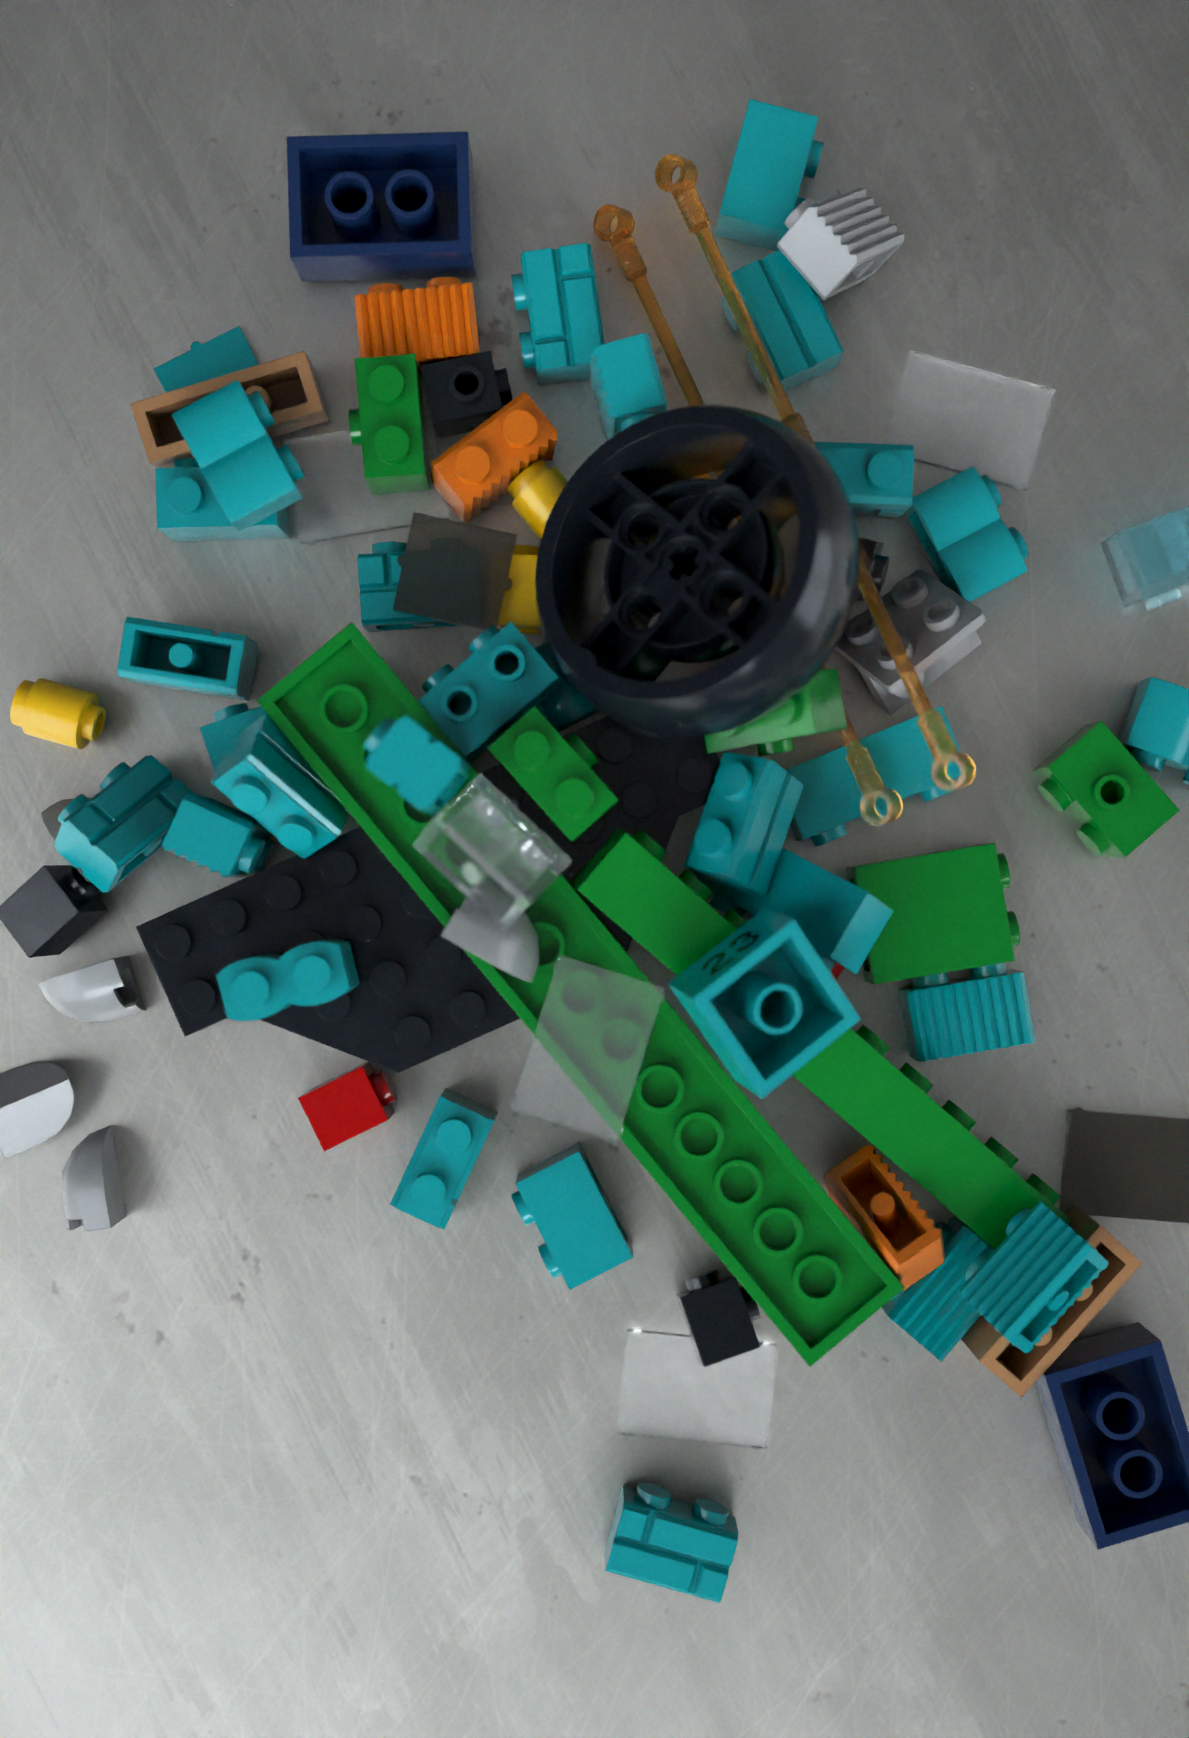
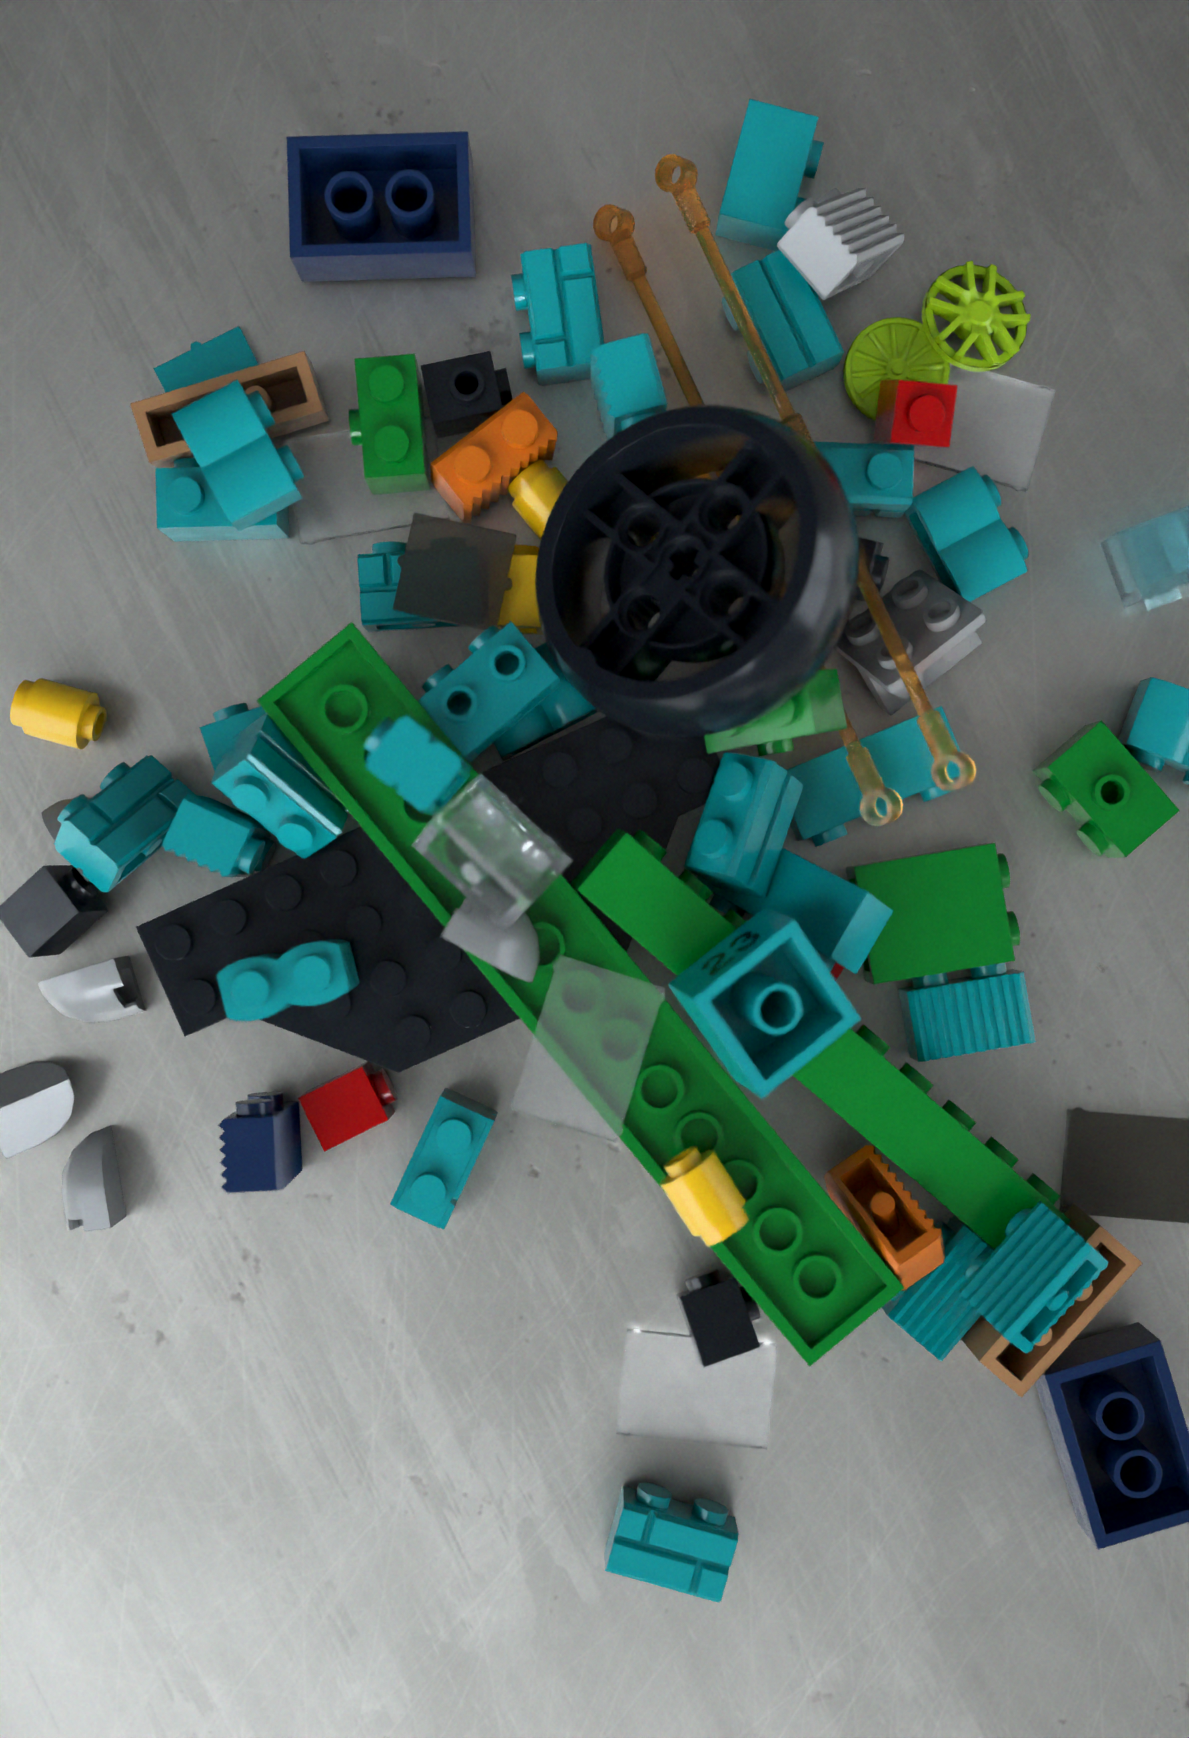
(187, 658): teal brick -> none
(261, 1144): none -> dark blue brick
(427, 322): orange brick -> none
(554, 773): green brick -> none
(572, 1216): teal brick -> none
(704, 1195): none -> yellow brick
(890, 351): none -> lime wheel
(915, 413): none -> red brick
(975, 316): none -> lime wheel

